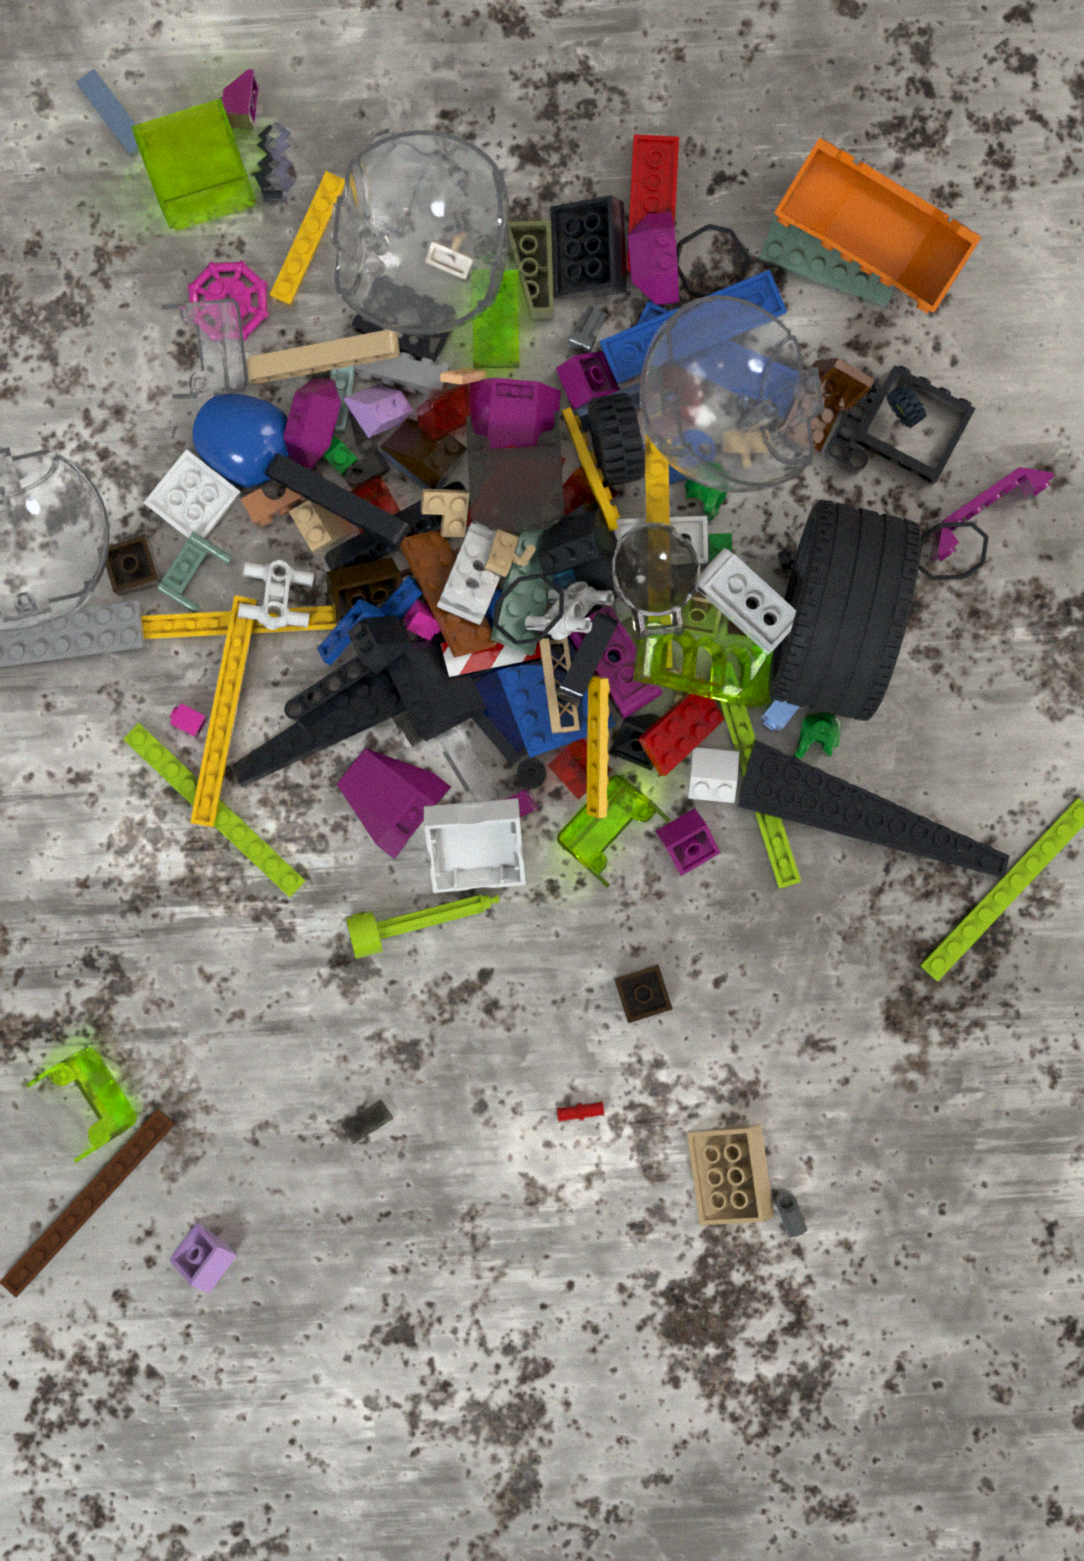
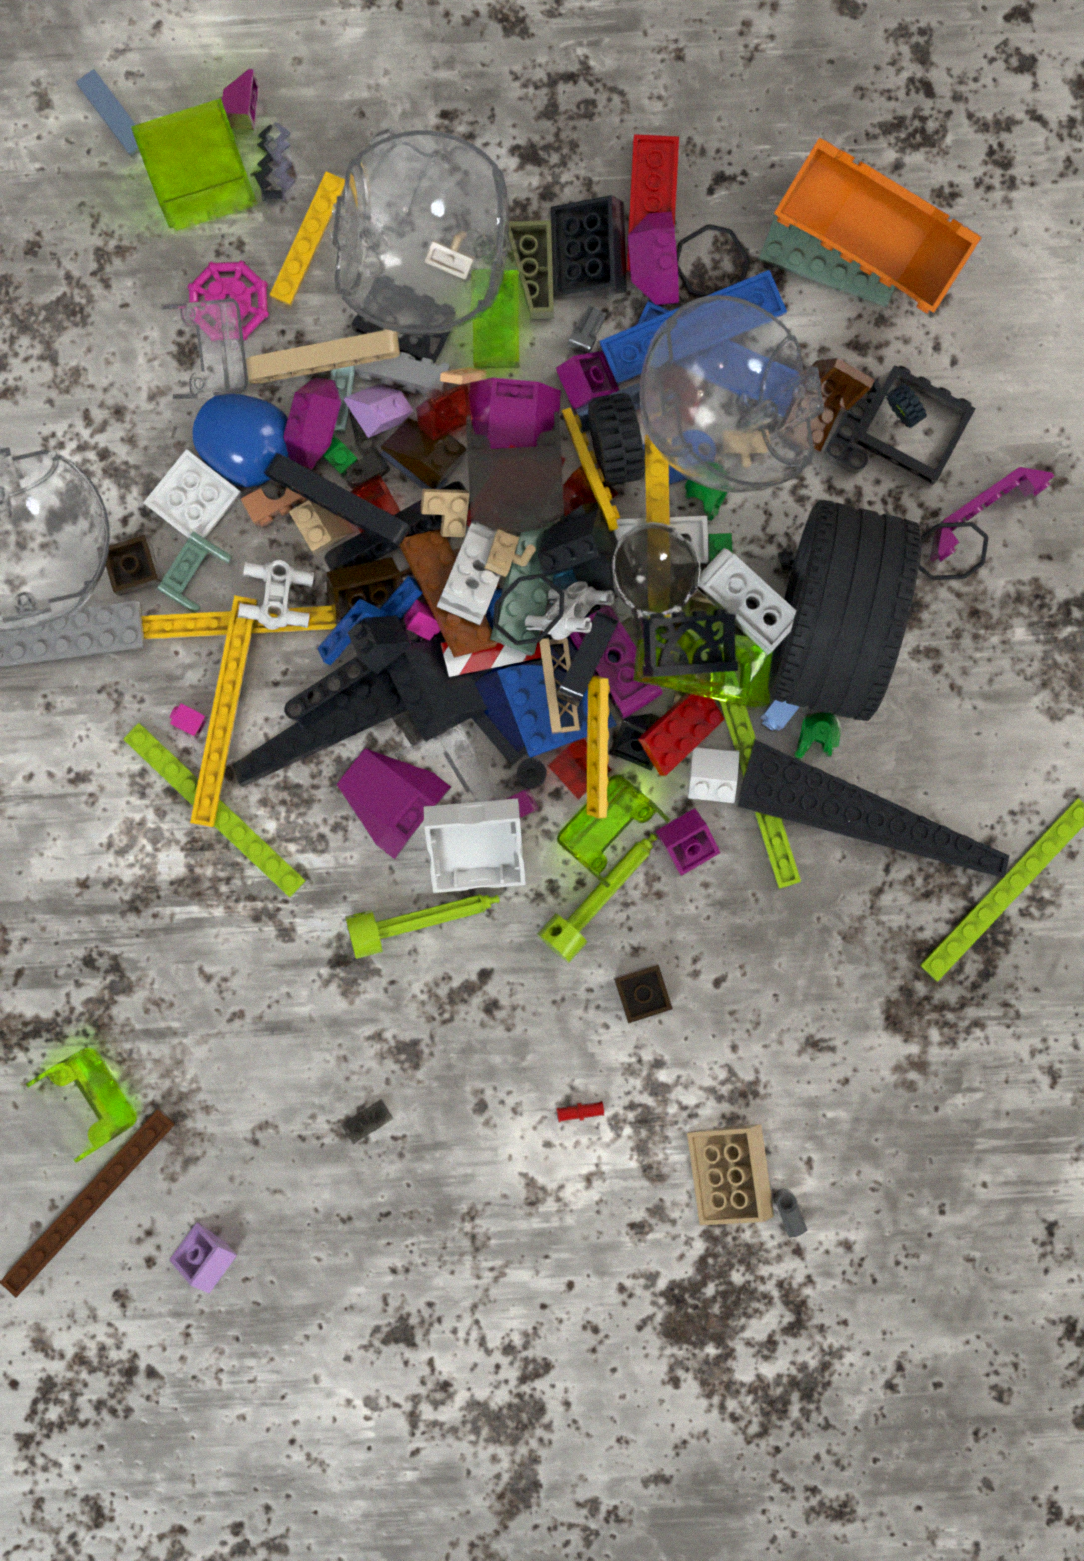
(564, 935): none -> lime piece
(714, 660): none -> black fence

